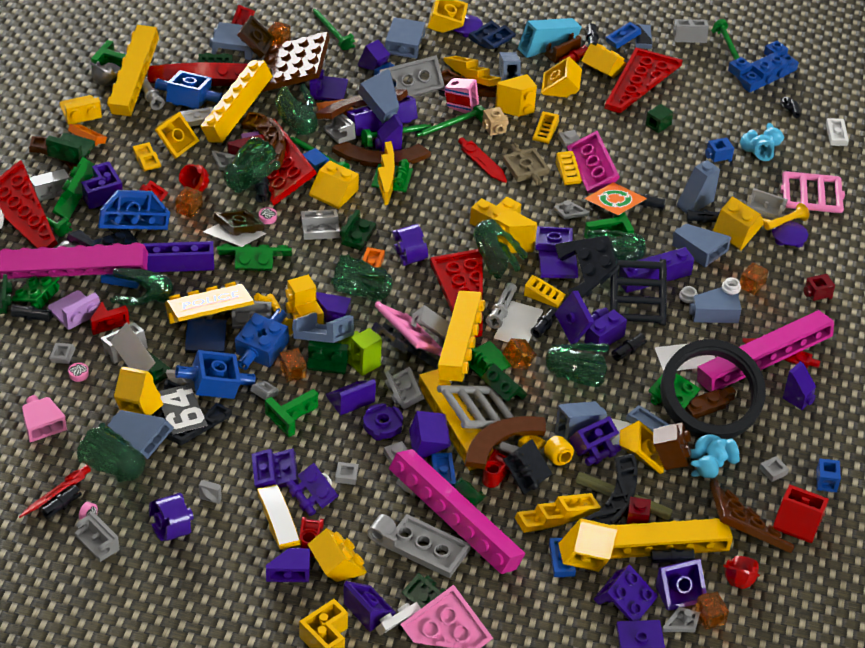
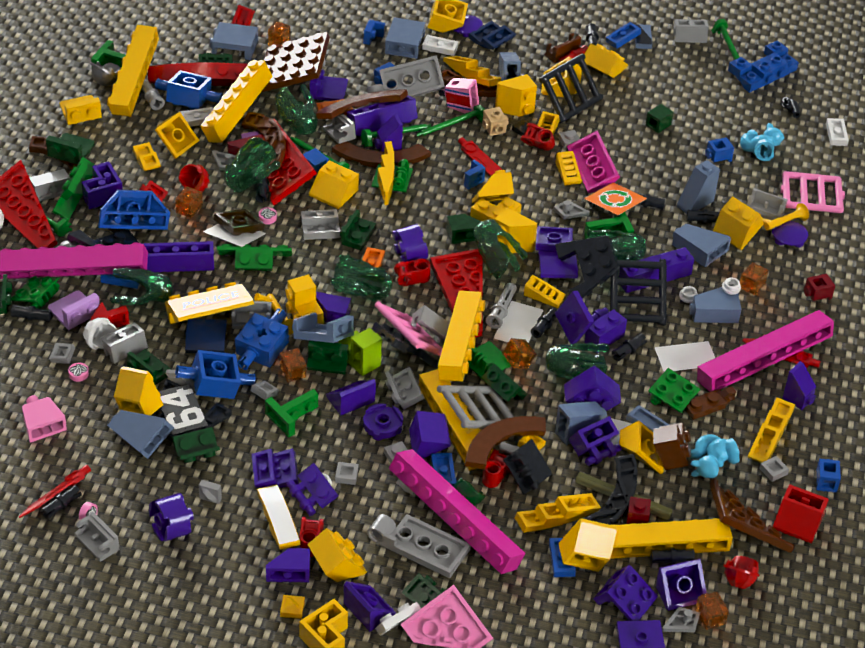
(82, 131): orange plate -> none
(96, 330): none -> white piece
(111, 454): clear green hair -> none
(132, 349): white sticker -> none
(195, 444): none -> dark green bracket
(256, 36): dark brown plate -> none
(292, 606): none -> yellow tile
(344, 42): green piece -> none
(373, 29): none -> blue bracket
(374, 56): dark purple slope -> none
(380, 95): sand blue slope -> none
(414, 272): none -> red piece
(440, 45): none -> white plate
(461, 228): none -> dark green slope
(475, 175): none -> blue bracket
(496, 187): none -> yellow slope
(520, 127): none -> black tile
(525, 164): dark tan plate -> none
(535, 135): none -> red piece
(542, 32): medium azure slope -> none
(557, 74): none -> black bar
(558, 450): yellow head -> none
(593, 386): none -> dark purple brick
(639, 76): red wing -> none
(737, 357): black tyre -> none
(771, 430): none -> yellow slope

